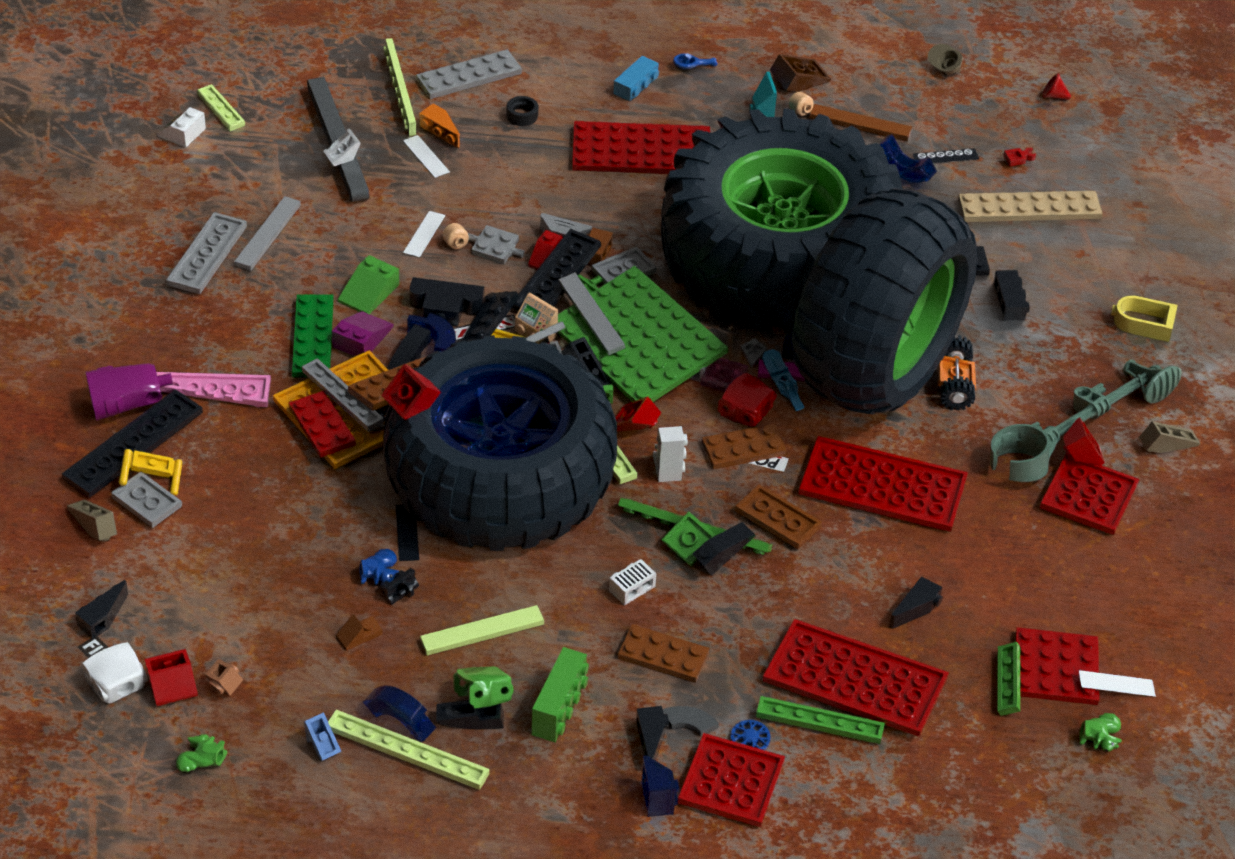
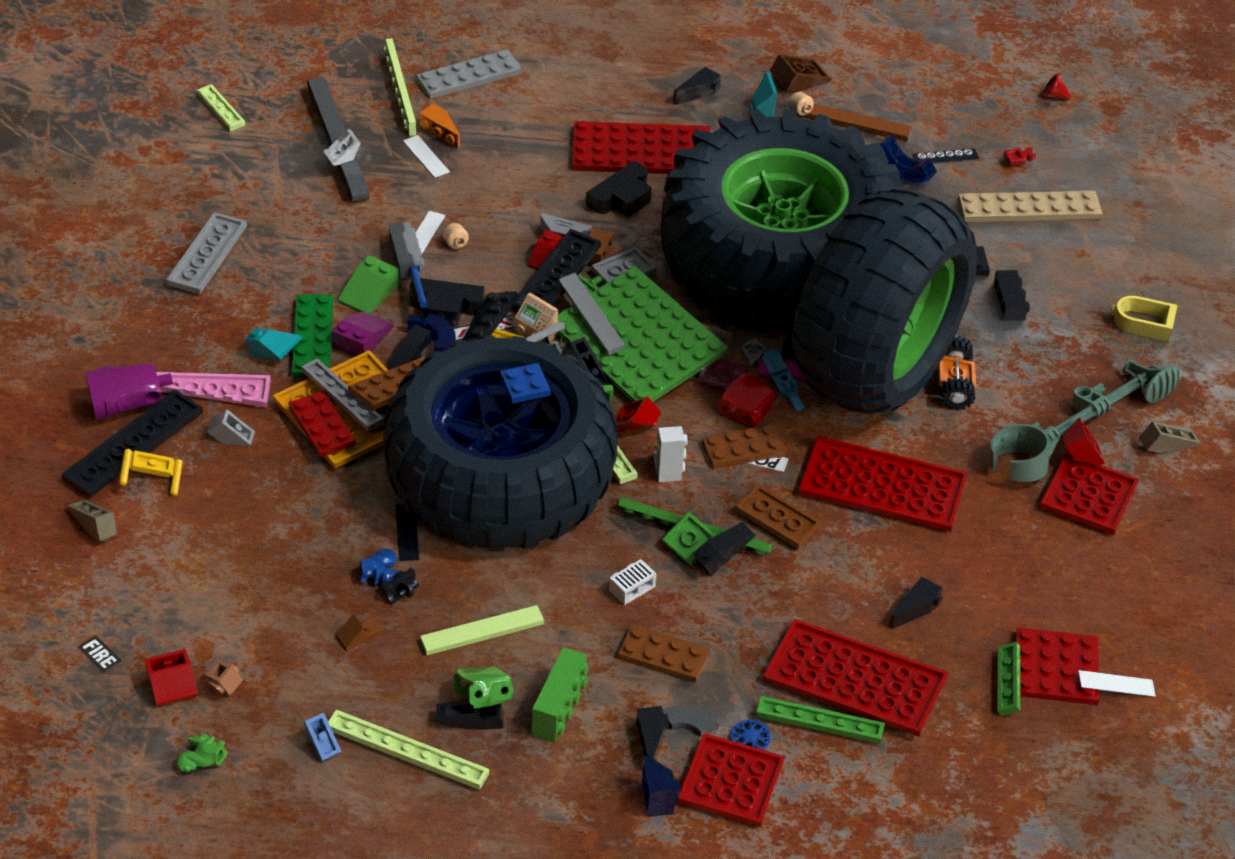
(100, 613): black slope -> none
(114, 672): white piece -> none
(146, 499): light grey plate -> none
(184, 127): white slope -> none
(230, 429): none -> light grey slope
(267, 233): light grey tile -> none
(270, 343): none -> teal slope
(402, 706): clear blue arch -> none
(408, 256): none -> piece
(410, 392): red slope -> none
(495, 244): light grey plate -> none
(522, 102): black tyre -> none
(525, 383): none -> blue plate
(623, 190): none -> black brick
(636, 78): dark azure brick -> none
(688, 61): blue piece -> none
(698, 86): none -> black slope
(945, 58): dark tan piece -> none
(1098, 731): bright green animal -> none

